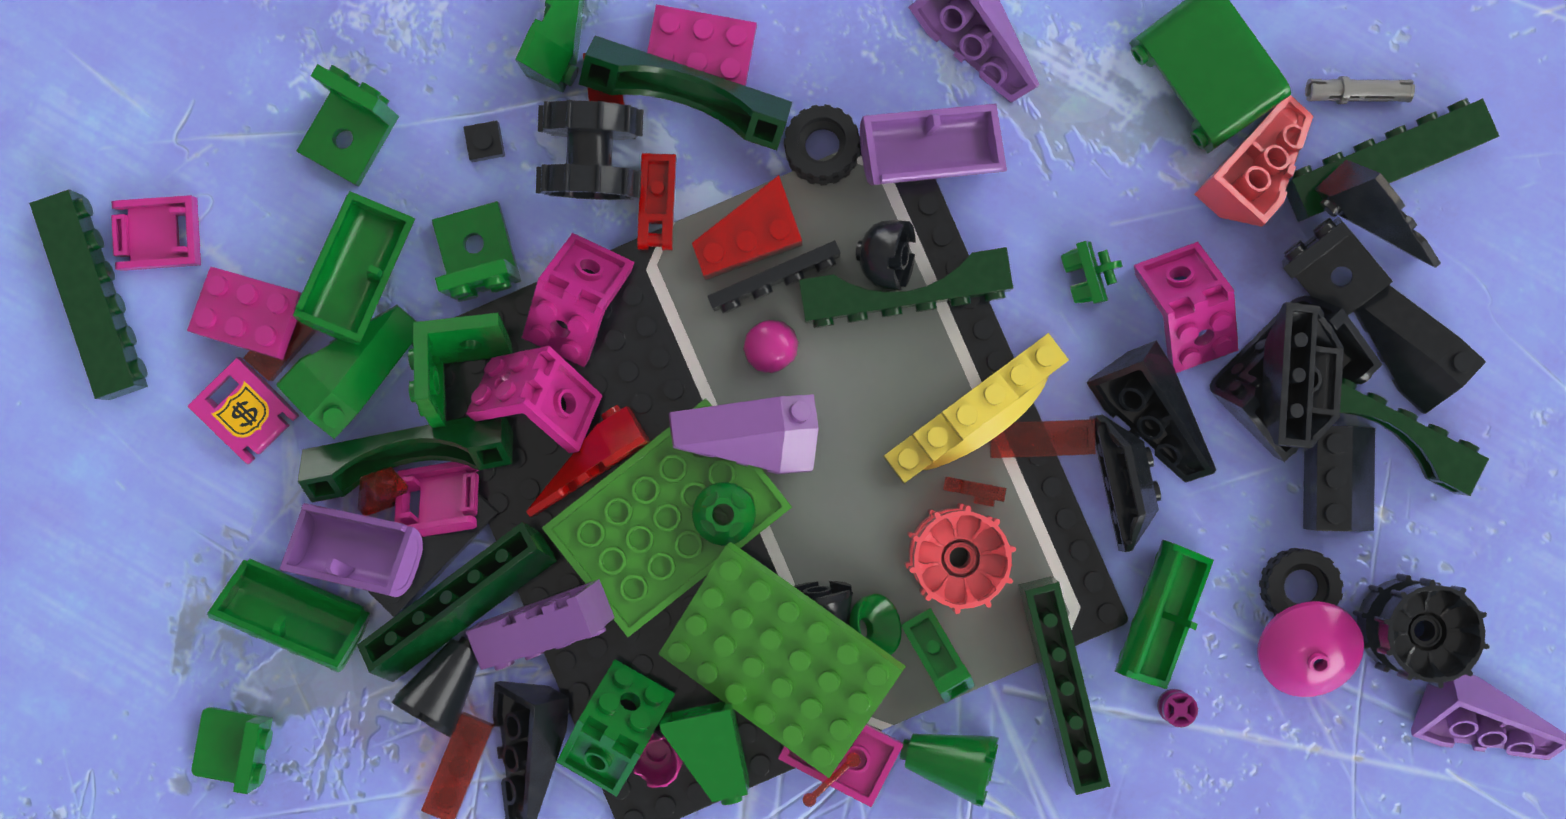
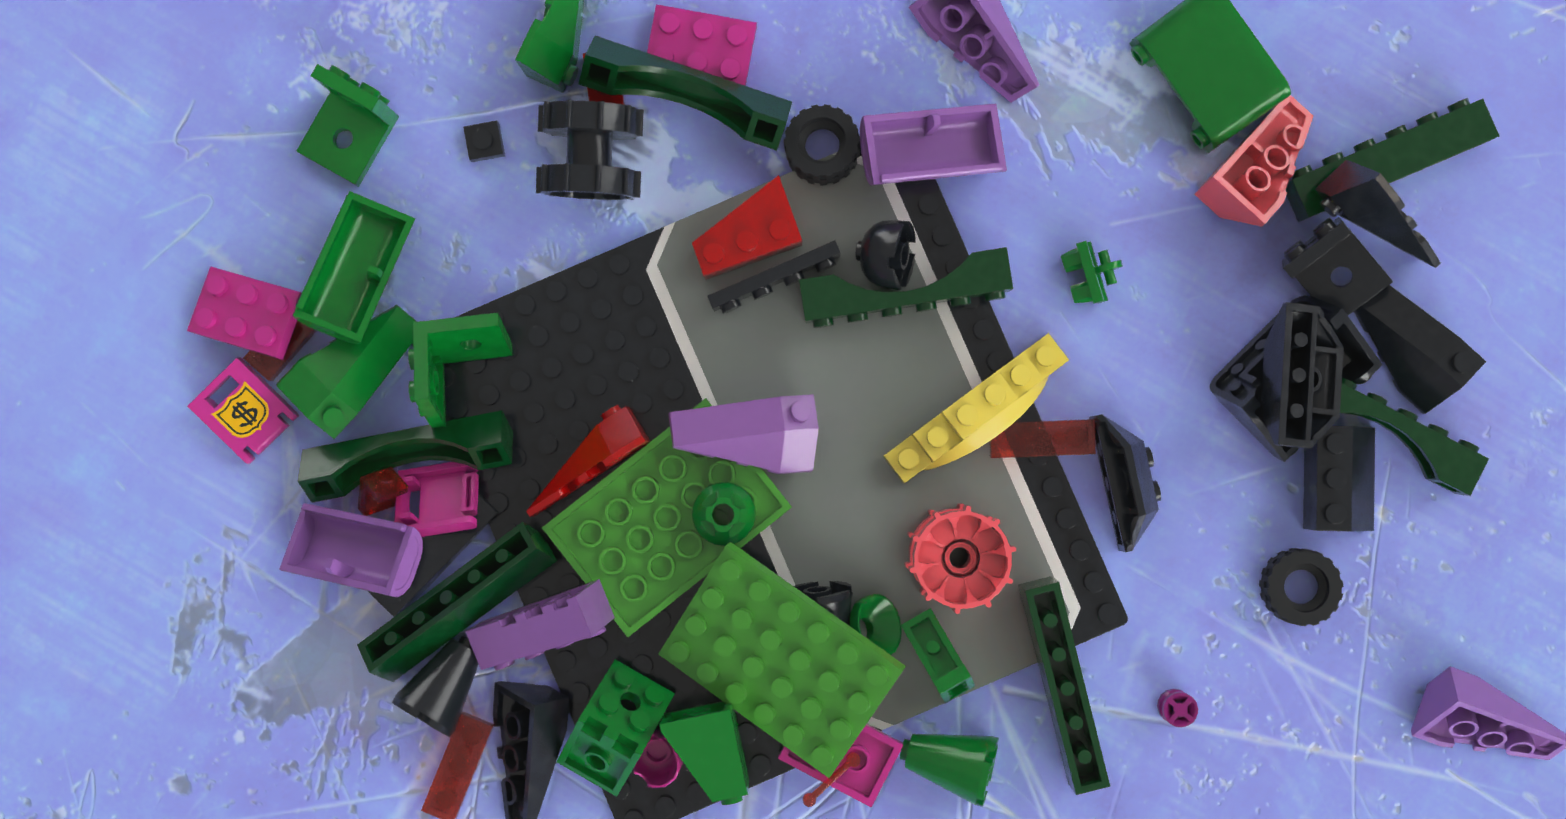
(89, 294): dark green brick -> none
(152, 233): dark pink container -> none
(232, 748): green bracket -> none
(291, 614): green container -> none
(467, 272): green bracket -> none
(534, 385): dark pink bracket -> none
(575, 298): dark pink bracket -> none
(657, 200): red plate -> none
(770, 346): dark pink hair -> none
(983, 493): clear red plate -> none
(1151, 401): black wedge -> none
(1164, 615): green container -> none
(1191, 305): dark pink bracket -> none
(1300, 638): dark pink dish -> none
(1349, 89): light grey pin -> none
(1451, 633): black piece -> none

